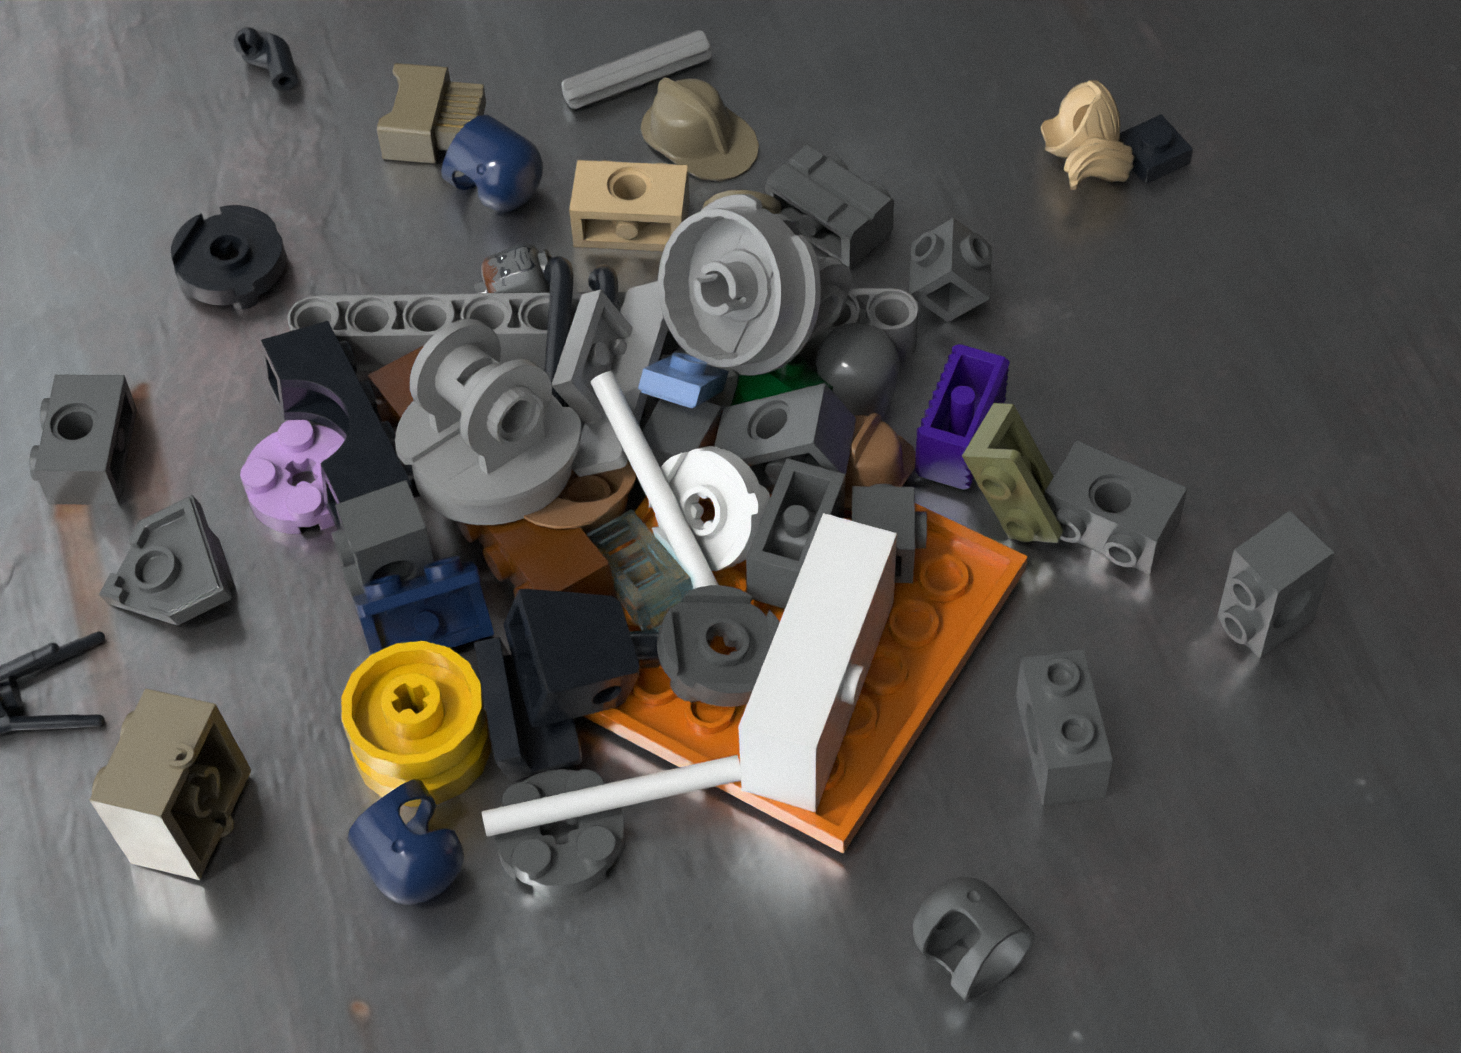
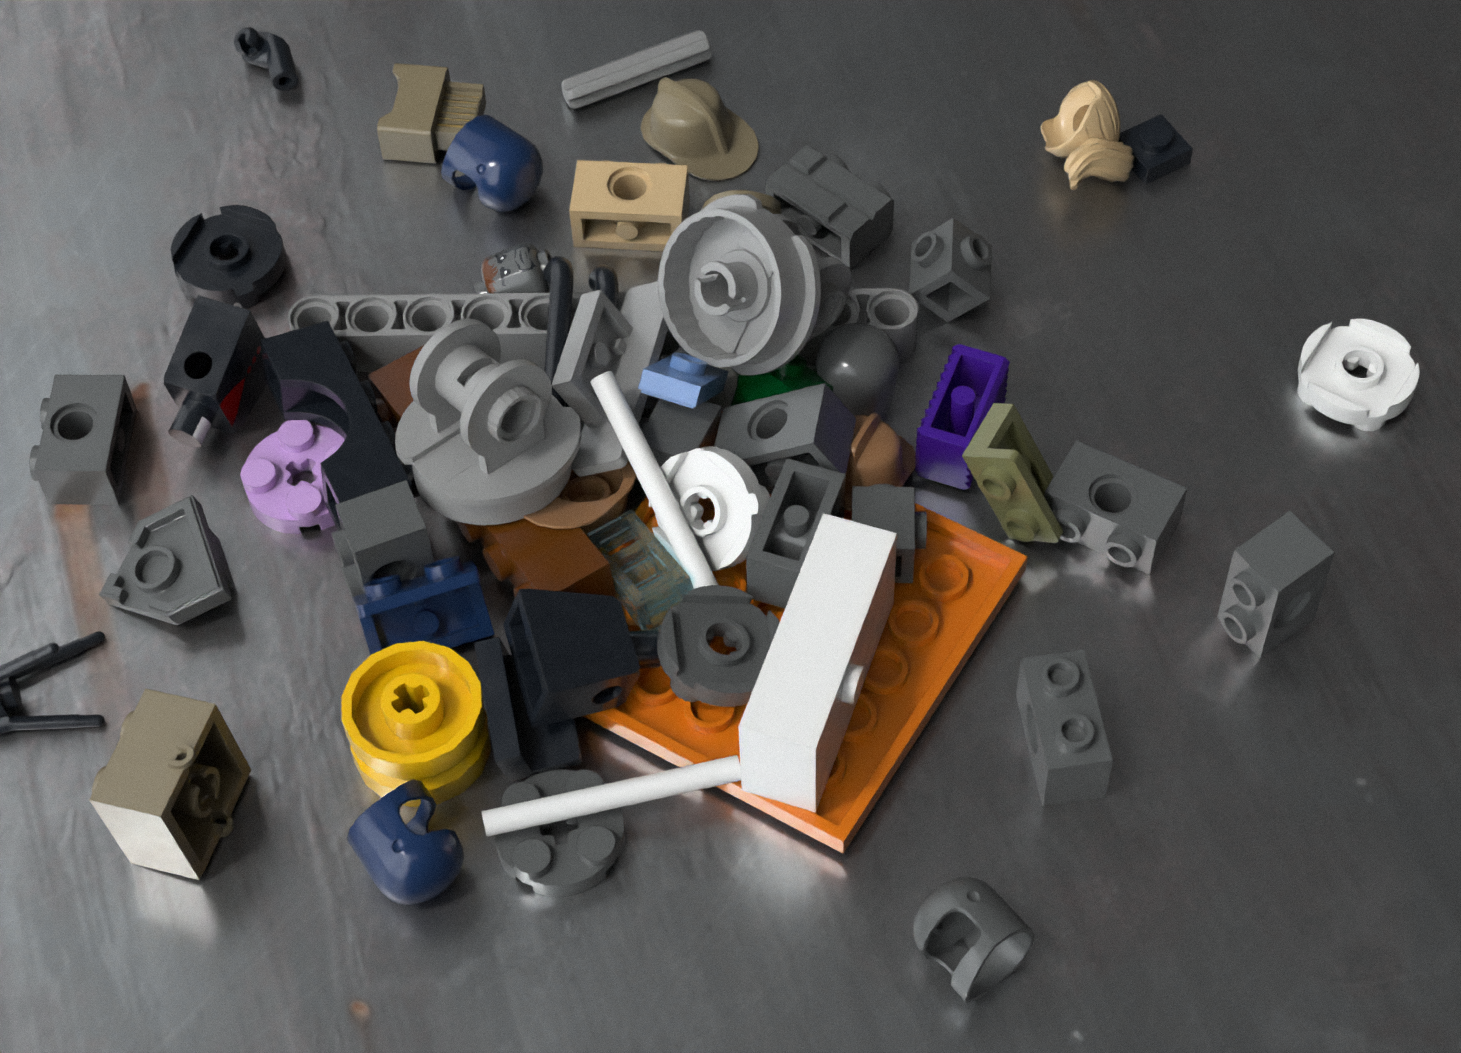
(215, 371): none -> black torso
(1351, 399): none -> white plate

